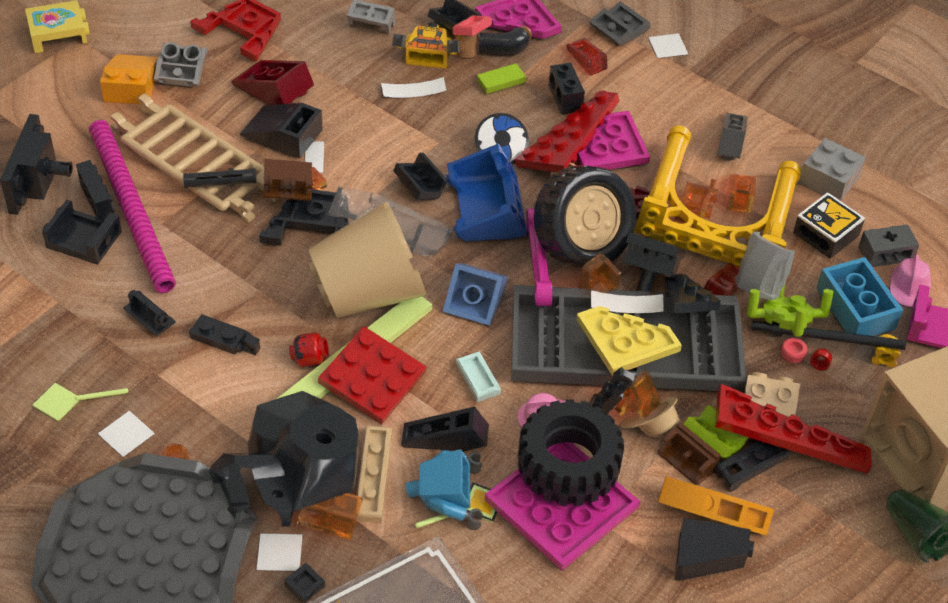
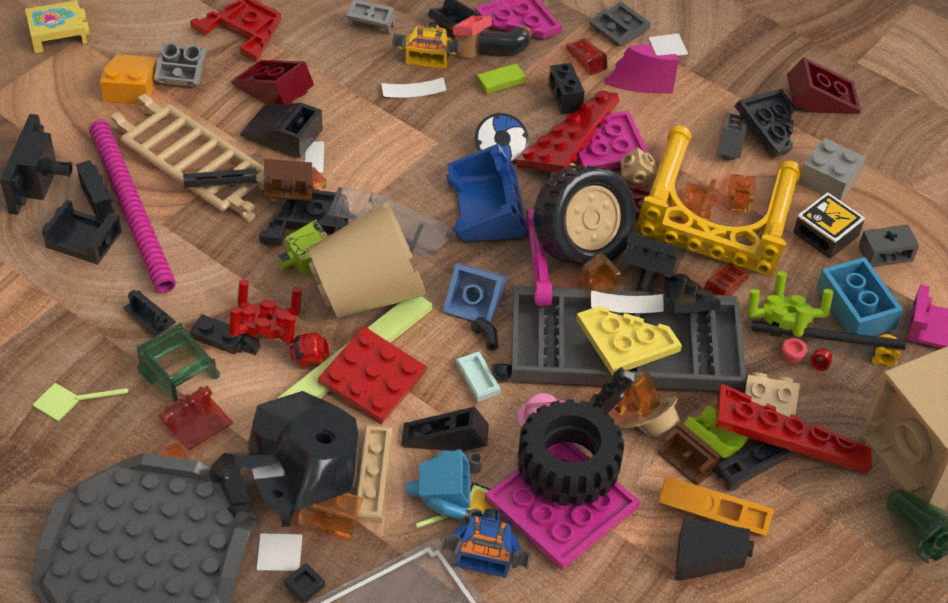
(126, 433): white sticker -> none
(165, 342): none -> clear green piece
(195, 418): none -> clear red hinge
(264, 317): none -> red plate
(297, 248): none -> lime torso
(421, 178): black bracket -> none
(483, 325): none -> black arm
(486, 545): none -> torso
(501, 372): none -> black hinge
(638, 167): none -> tan brick
(643, 71): none -> dark pink slope
(764, 267): light grey slope -> none
(770, 120): none -> black plate
(821, 89): none -> dark red slope
(907, 279): bright pink piece -> none

